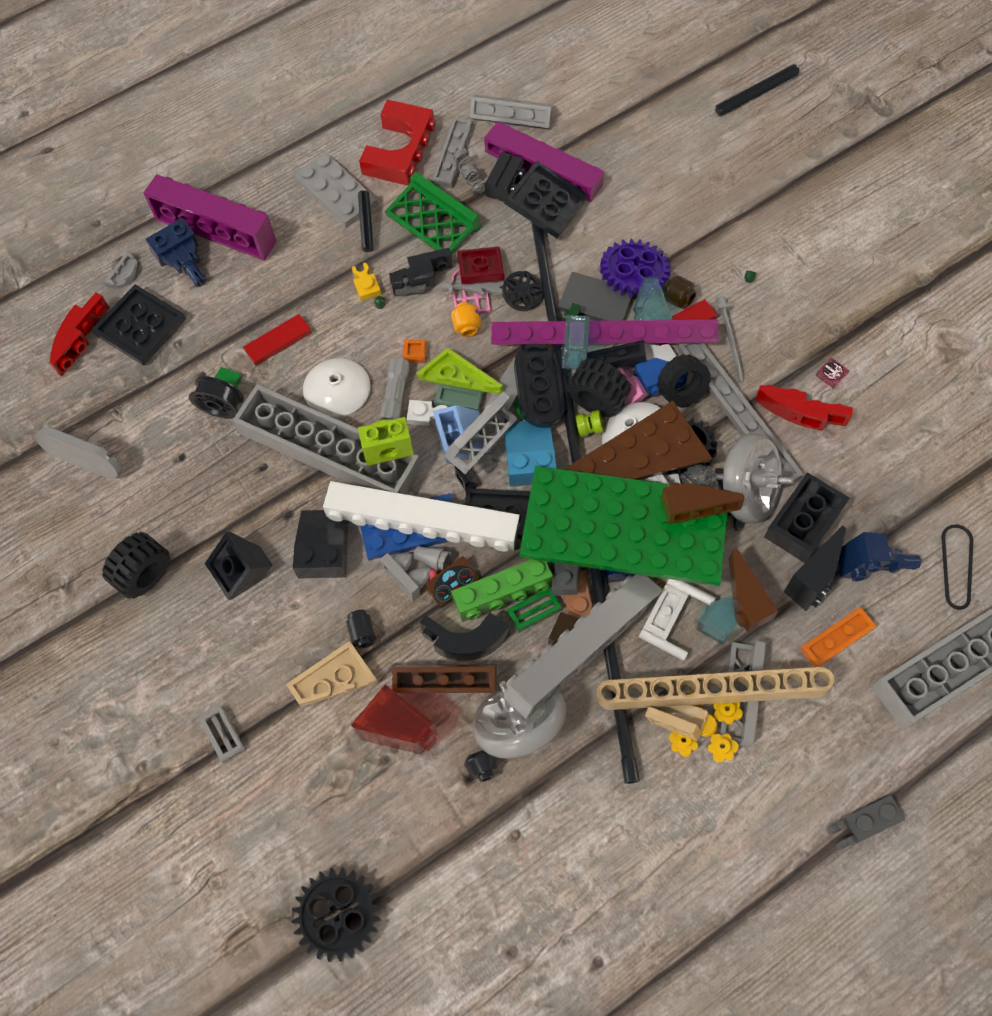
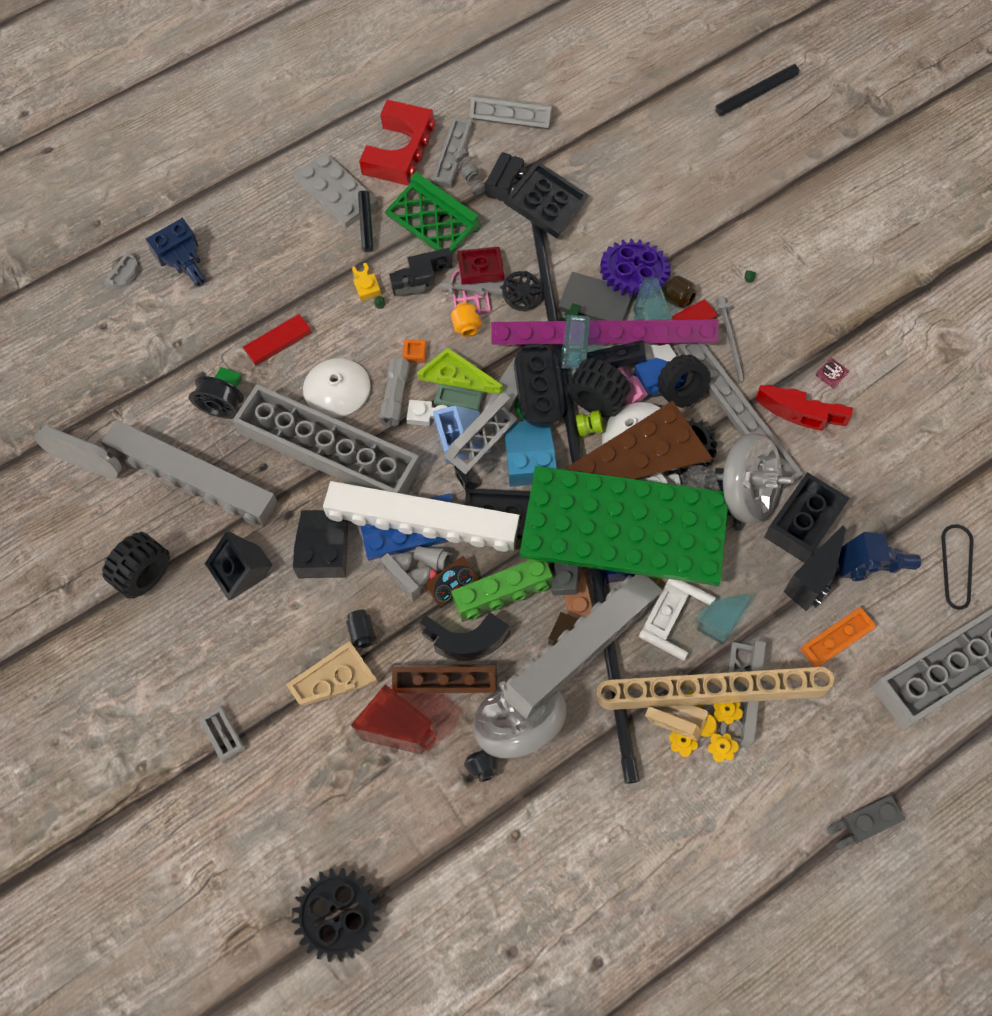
(71, 335): red slope -> none
(139, 324): black plate -> none
(190, 473): none -> light grey brick
(211, 216): magenta brick -> none
(385, 441): lime brick -> none
(513, 142): magenta brick -> none
(538, 618): green tile -> none
(694, 501): reddish brown slope -> none
(750, 600): reddish brown slope -> none

